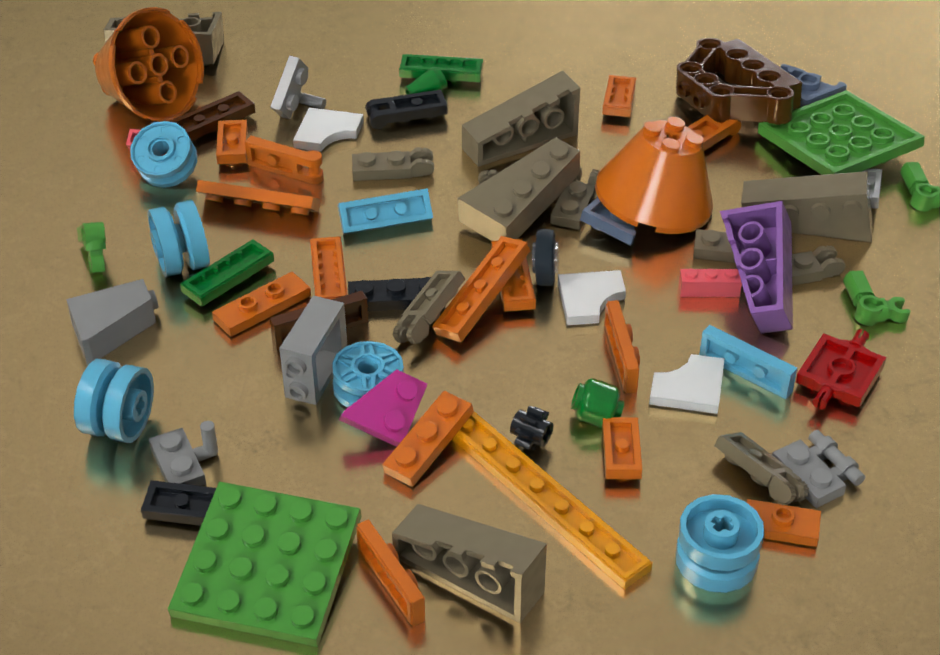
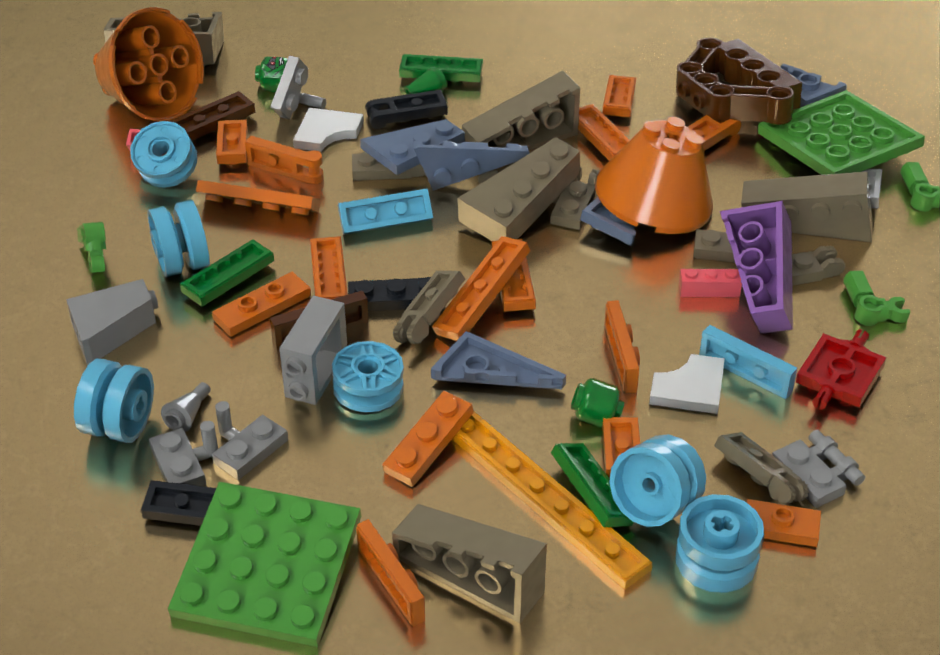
(183, 410): none -> light grey cone
(246, 447): none -> light grey plate
(270, 72): none -> green head
(387, 408): dark pink wing -> none
(396, 148): none -> sand blue wing
(459, 161): none -> sand blue wing
(484, 362): none -> sand blue wing
(531, 428): black gear -> none
(545, 257): black wheel -> none
(587, 294): white tile -> none
(590, 482): none -> green plate
(601, 131): none -> orange plate
(657, 480): none -> medium azure wheel

